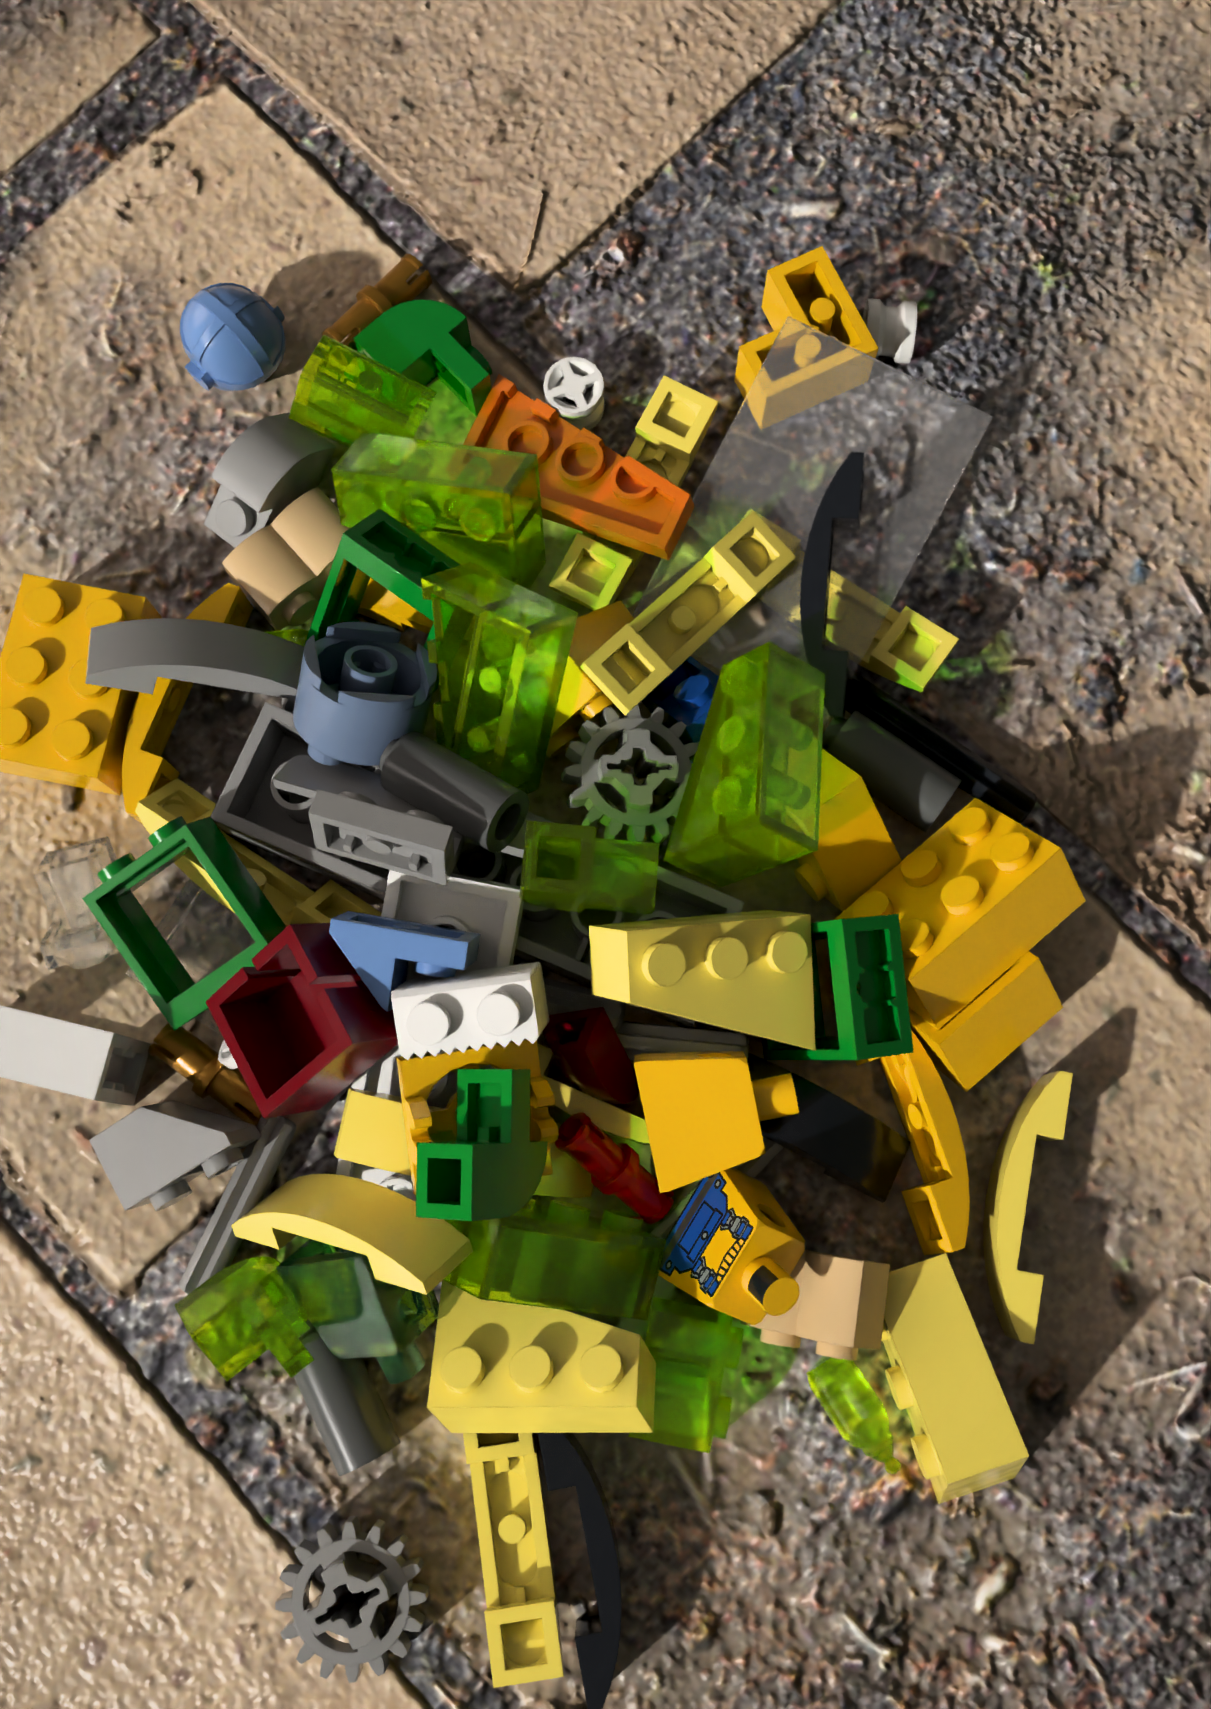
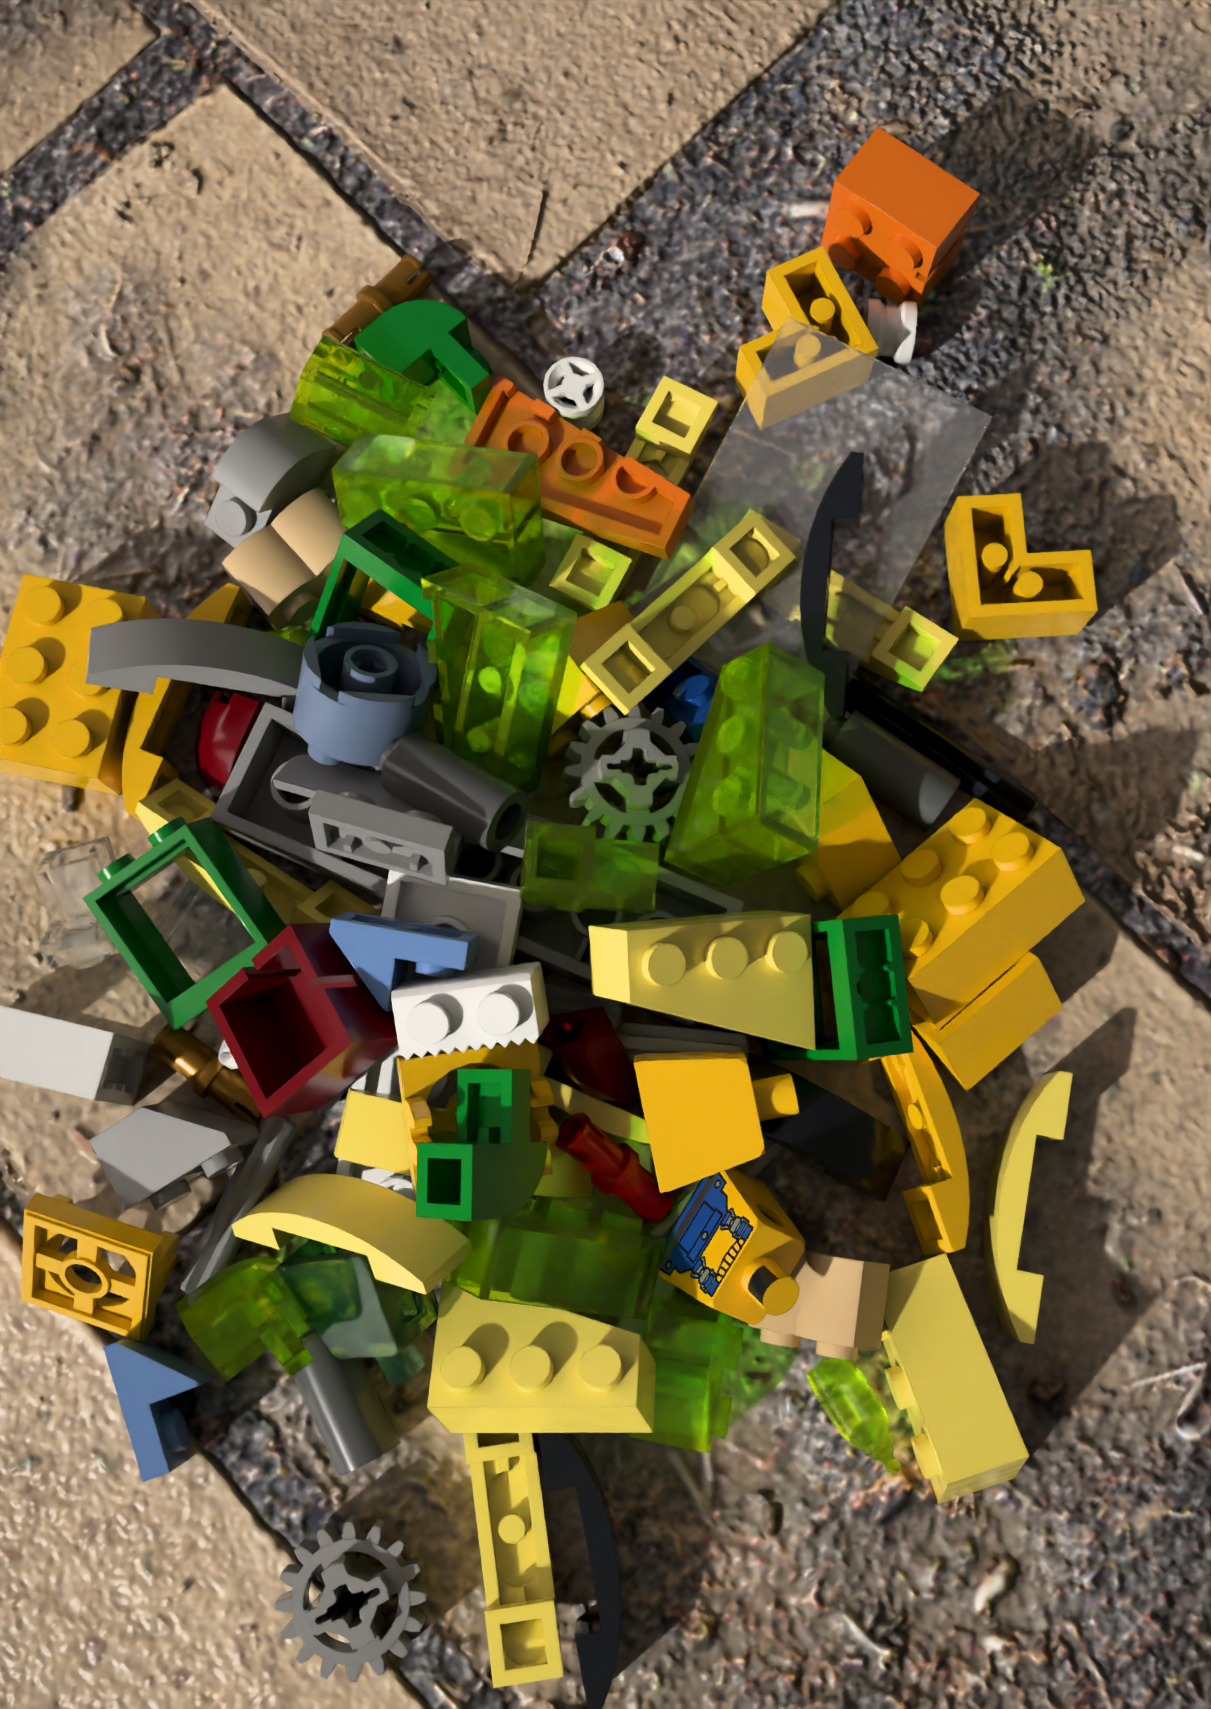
(56, 1287): none -> yellow piece
(143, 1382): none -> medium blue slope
(222, 738): none -> dark red brick
(231, 337): medium blue cap -> none
(897, 218): none -> orange piece
(1000, 586): none -> yellow brick

